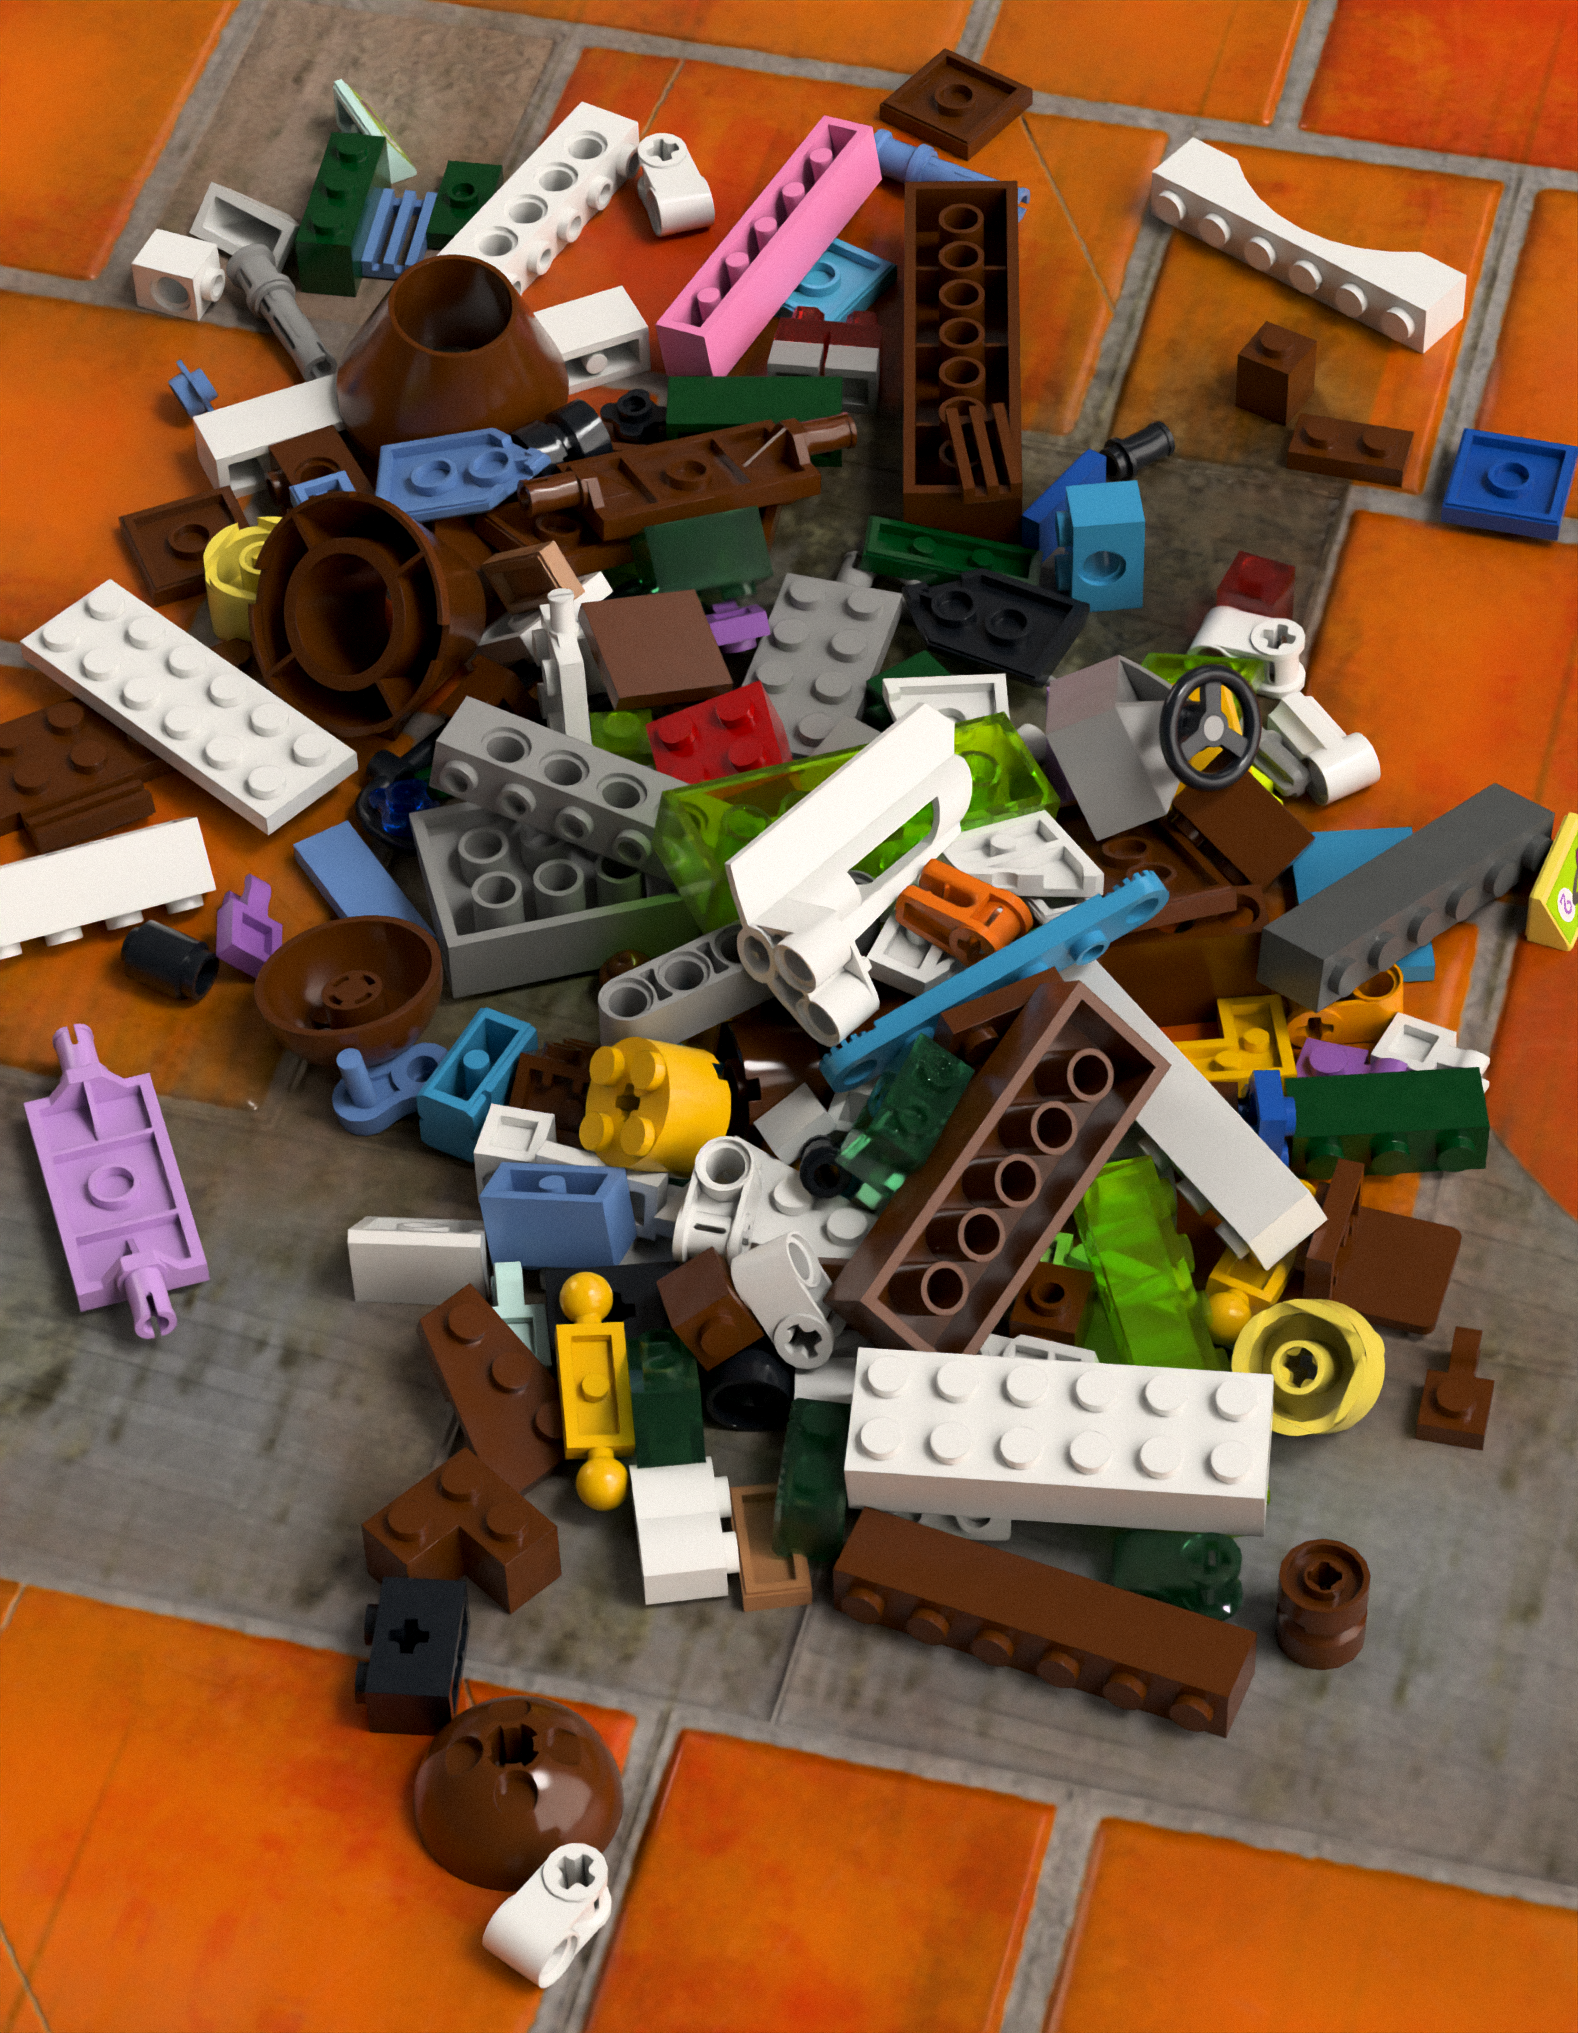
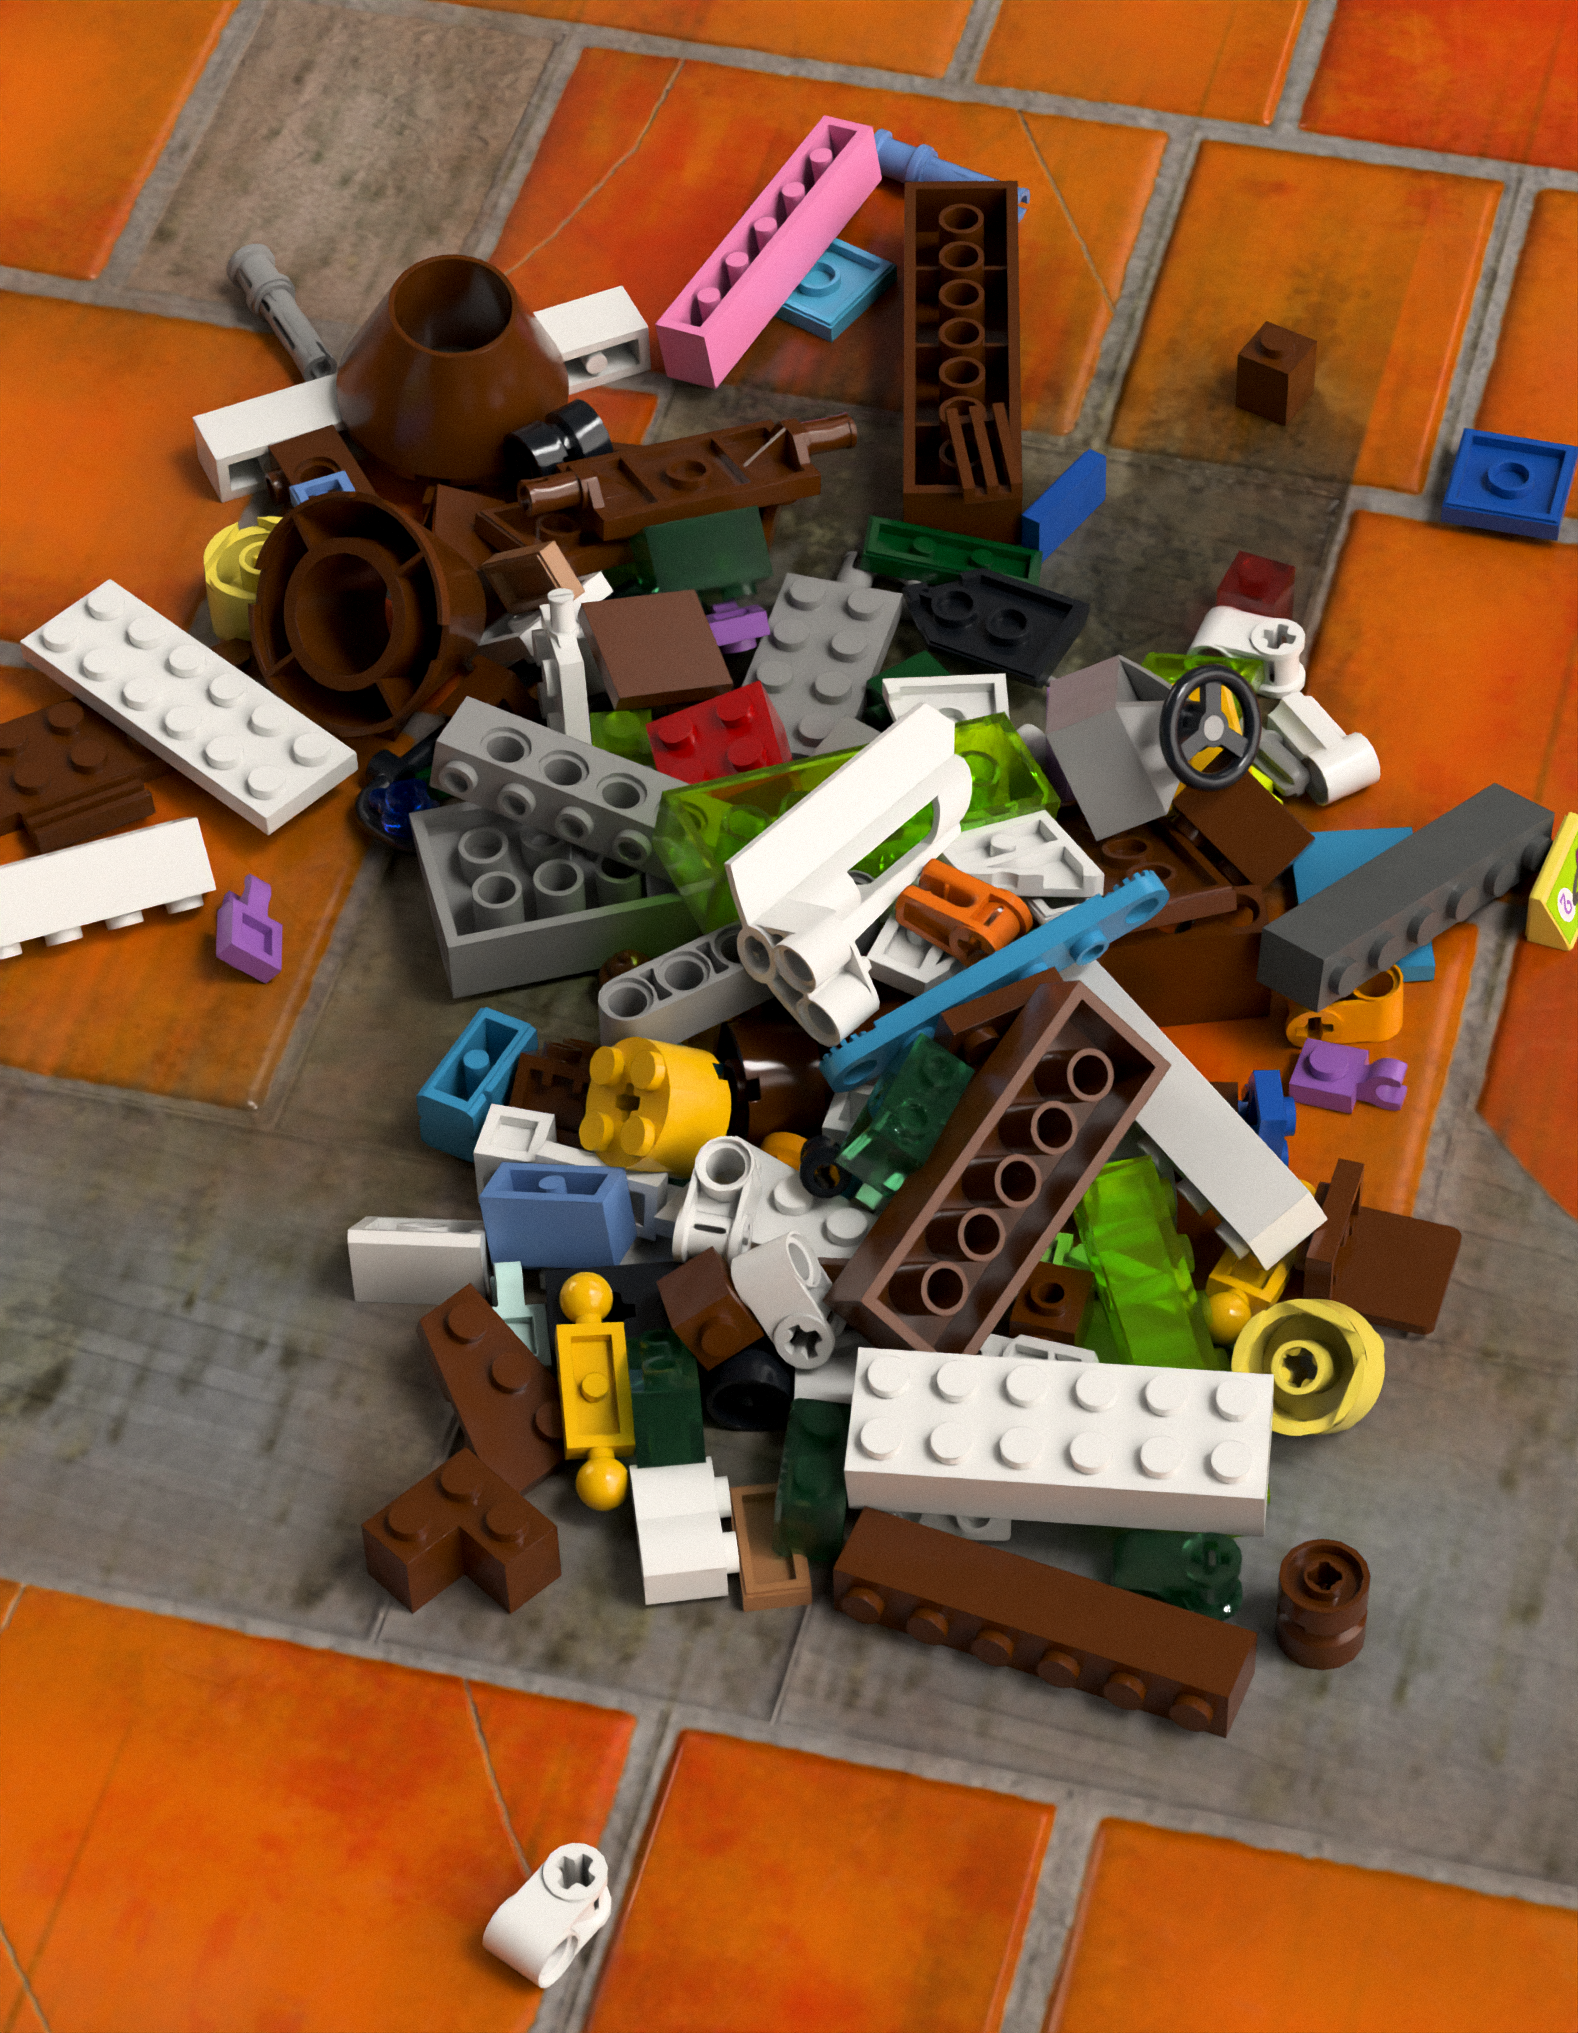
(114, 1187): lavender plate -> none
(169, 961): black brick -> none
(172, 540): reddish brown tile -> none
(178, 275): white brick -> none
(193, 390): medium blue plate -> none
(238, 221): white slope -> none
(341, 213): dark green brick -> none
(351, 986): reddish brown piece -> none
(352, 876): medium blue tile -> none
(357, 116): light aqua slope -> none
(381, 1095): medium blue piece -> none
(405, 208): medium blue tile -> none
(415, 1655): black brick -> none
(455, 473): medium blue tile -> none
(460, 196): dark green plate -> none
(512, 1788): reddish brown piece -> none
(552, 195): white brick -> none
(634, 417): black plate -> none
(672, 186): white piece -> none
(724, 402): dark green brick -> none
(793, 1123): white tile -> none
(819, 347): hips -> none
(956, 104): reddish brown tile -> none
(1102, 545): dark azure brick -> none
(1137, 451): black pin -> none
(1250, 1039): yellow plate -> none
(1350, 450): reddish brown plate -> none
(1389, 1122): dark green brick -> none
(1392, 292): white arch -> none
(1426, 1047): white plate -> none
(1457, 1402): reddish brown plate -> none

